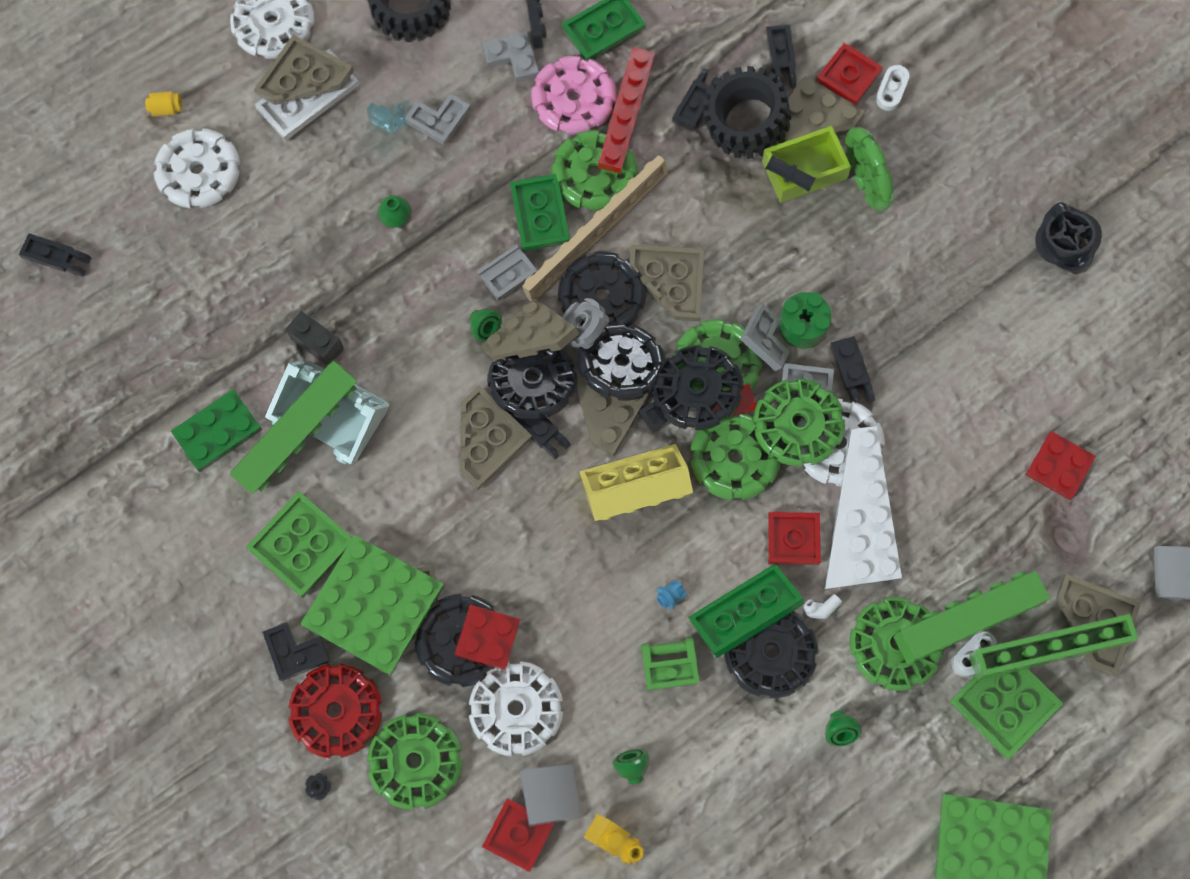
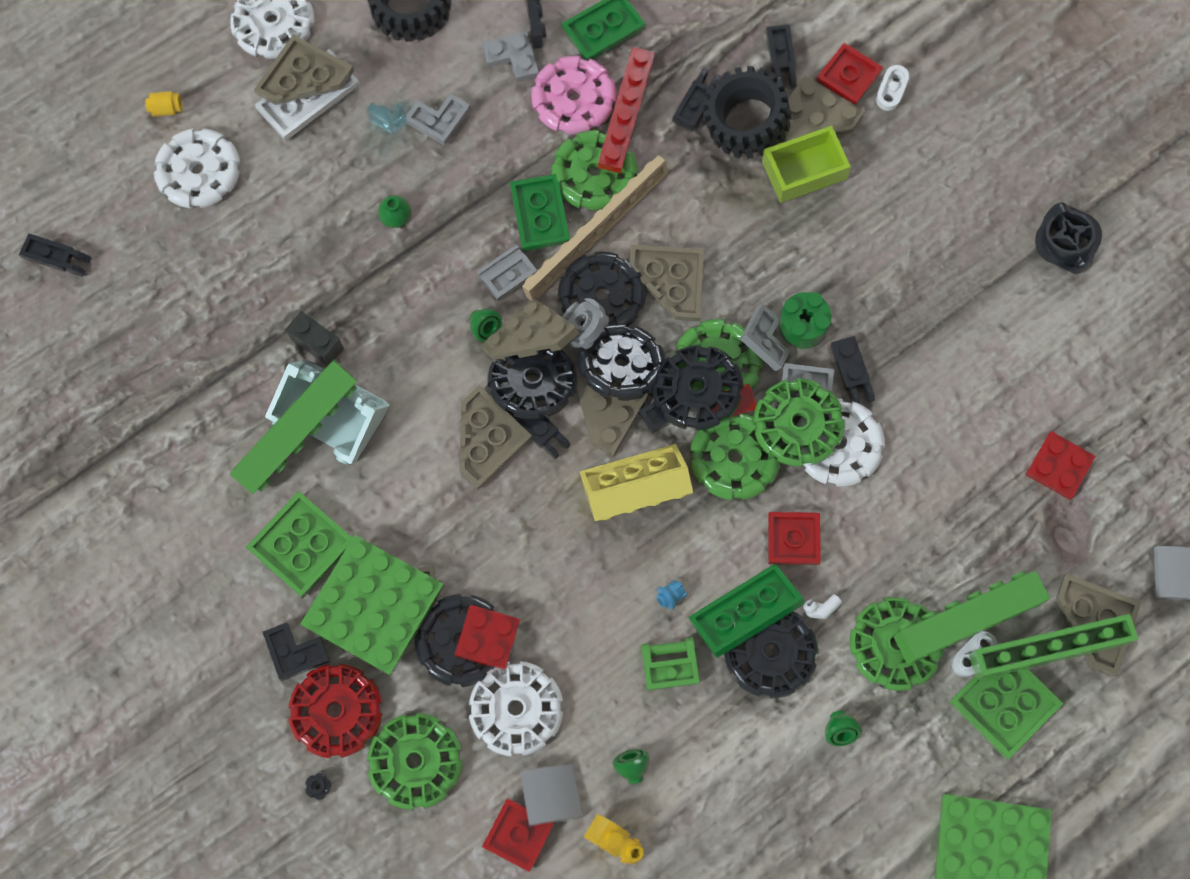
(216, 430): green plate -> none
(790, 173): black pin -> none
(863, 528): white wing -> none
(869, 168): bright green plate -> none

